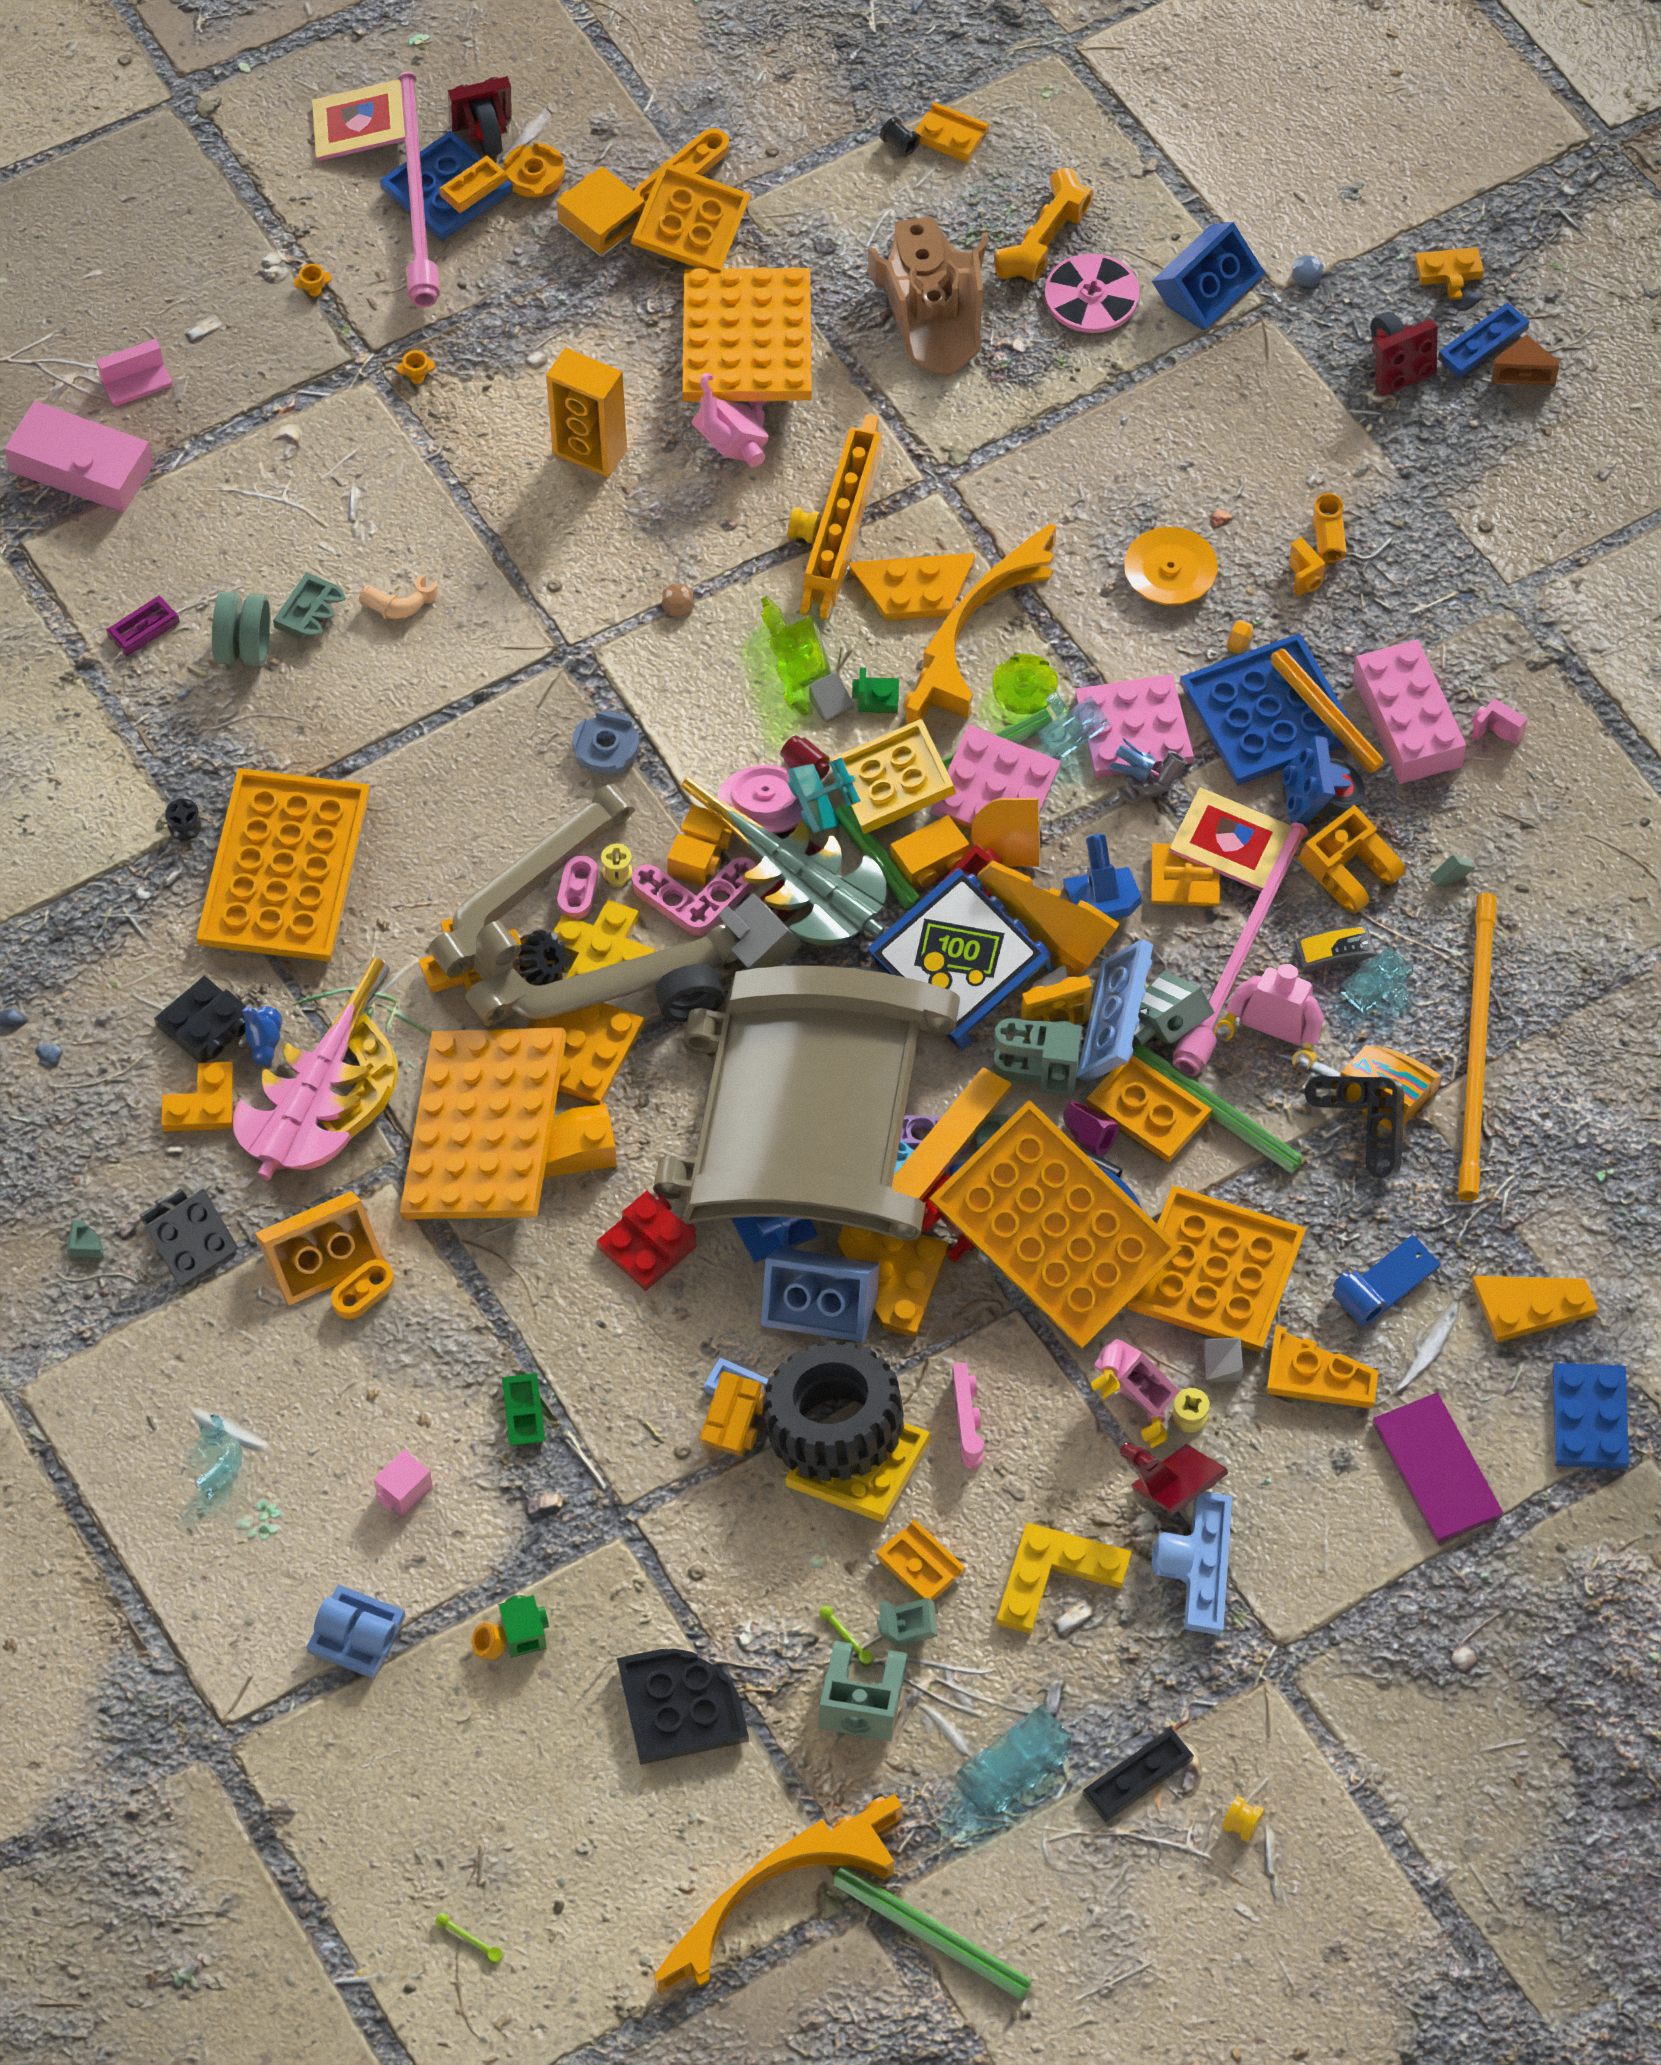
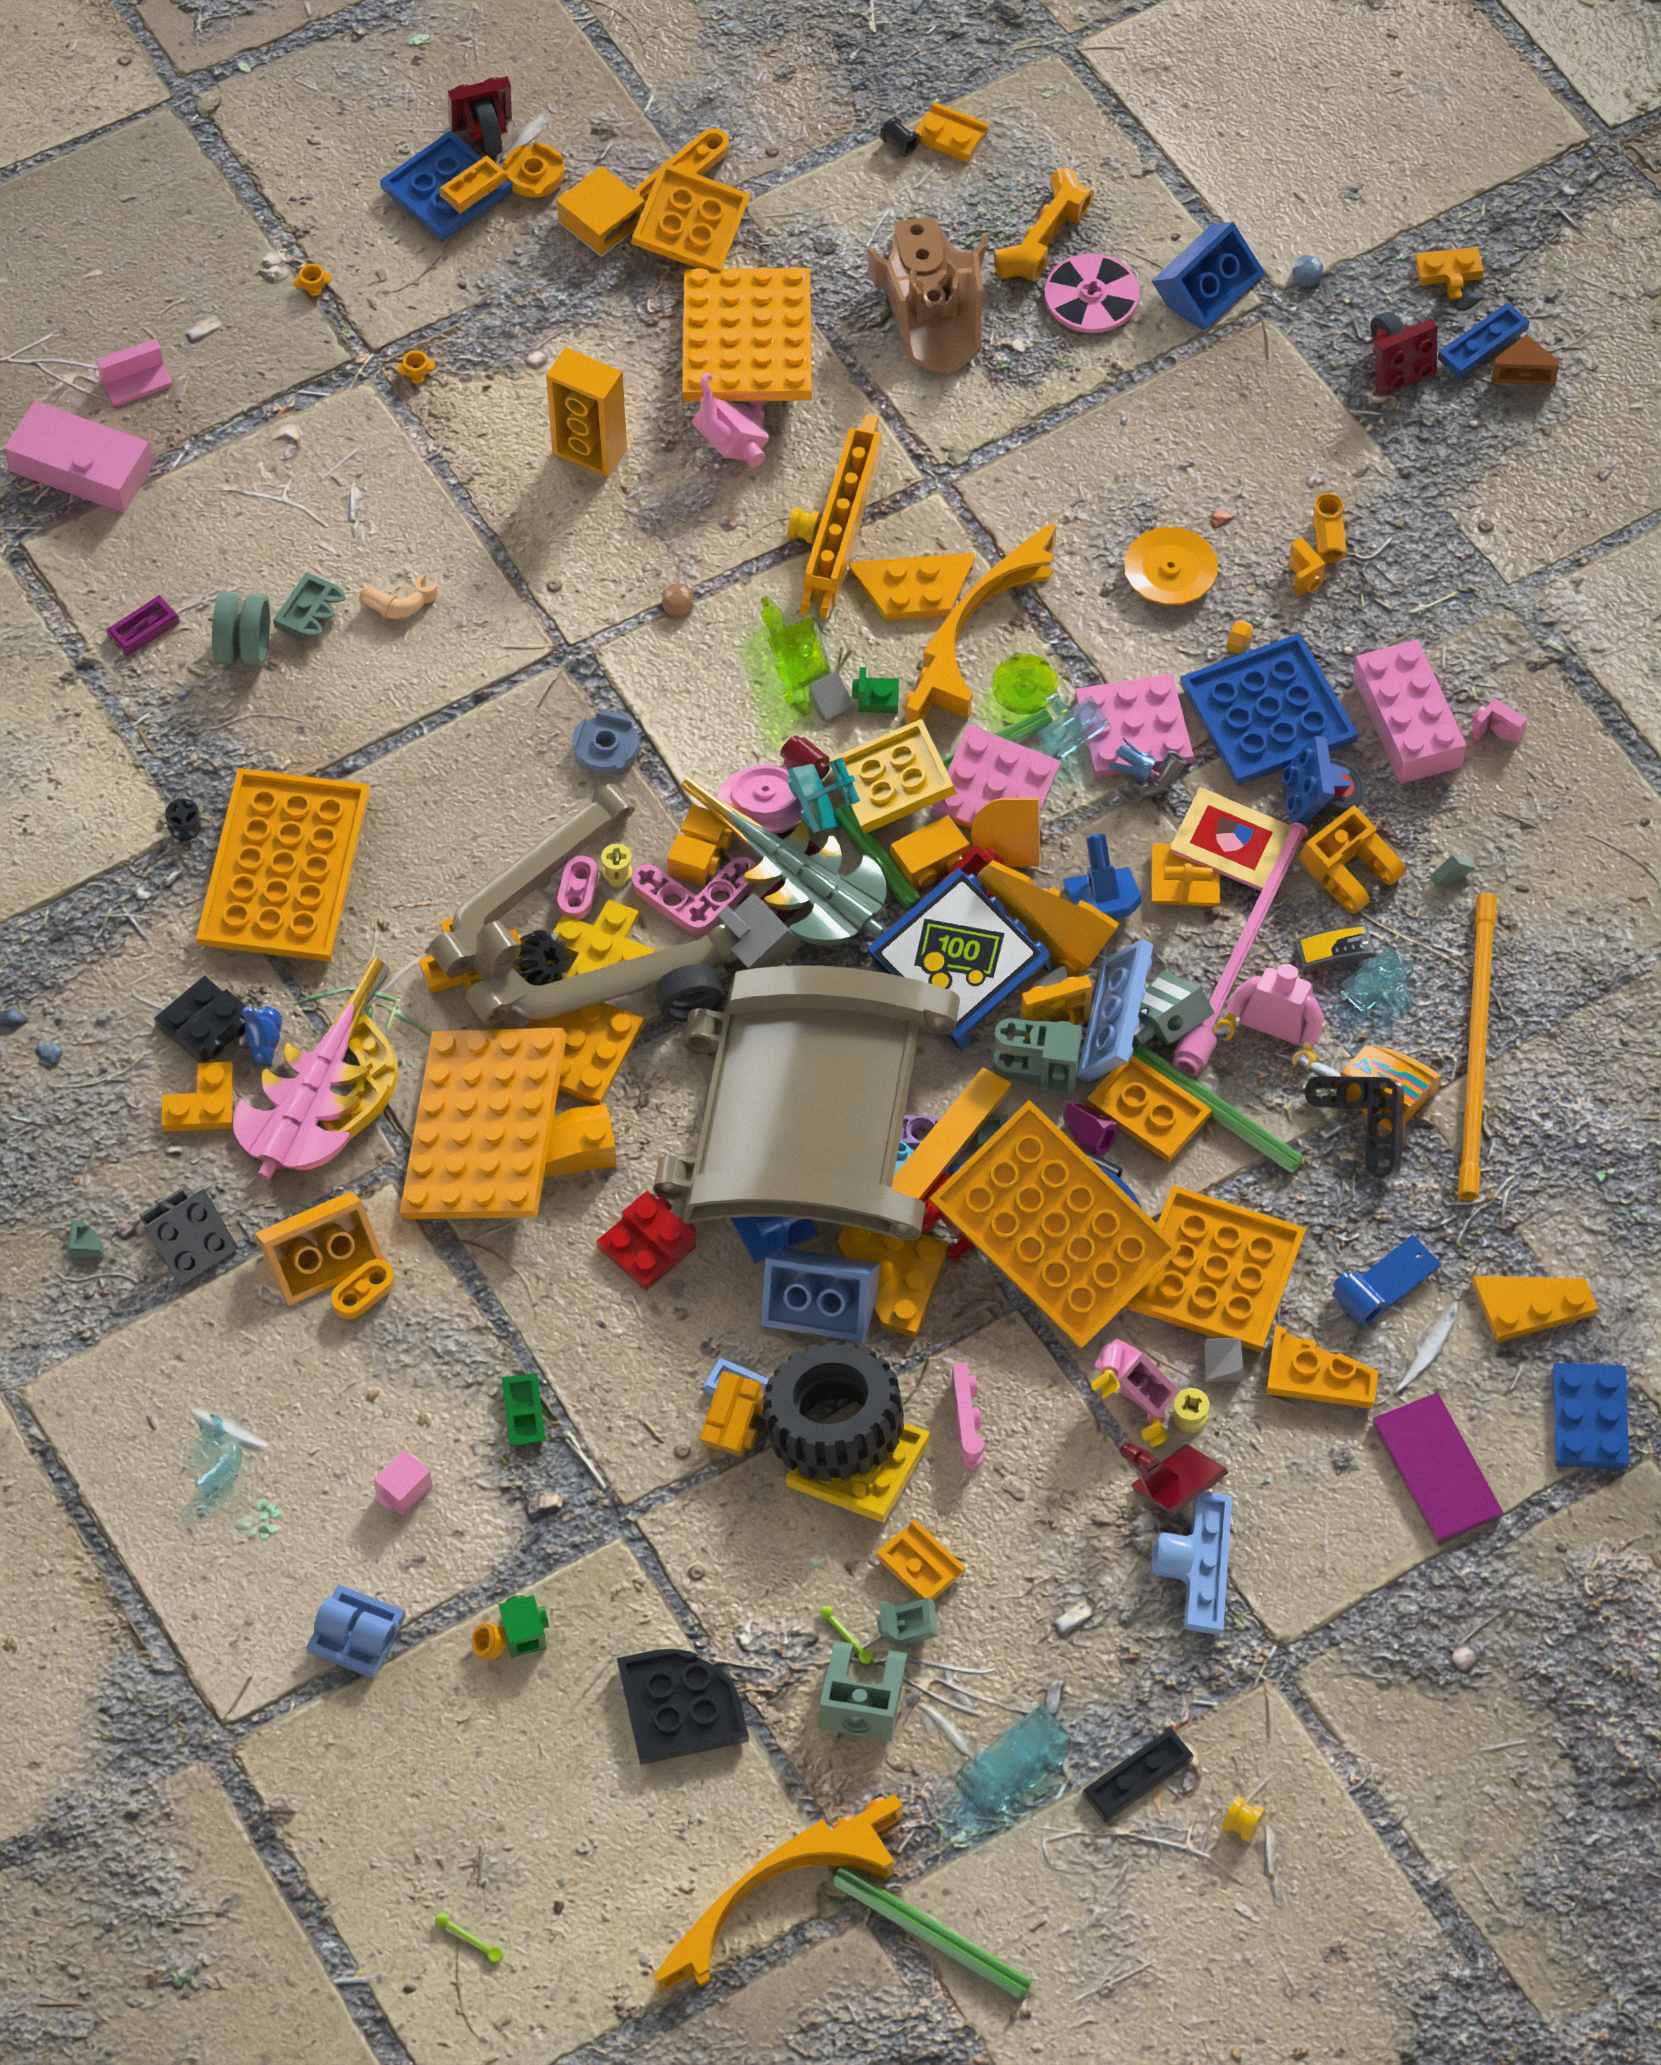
(375, 119): flag -> none
(1049, 1550): yellow plate -> none
(1326, 710): light orange axle -> none

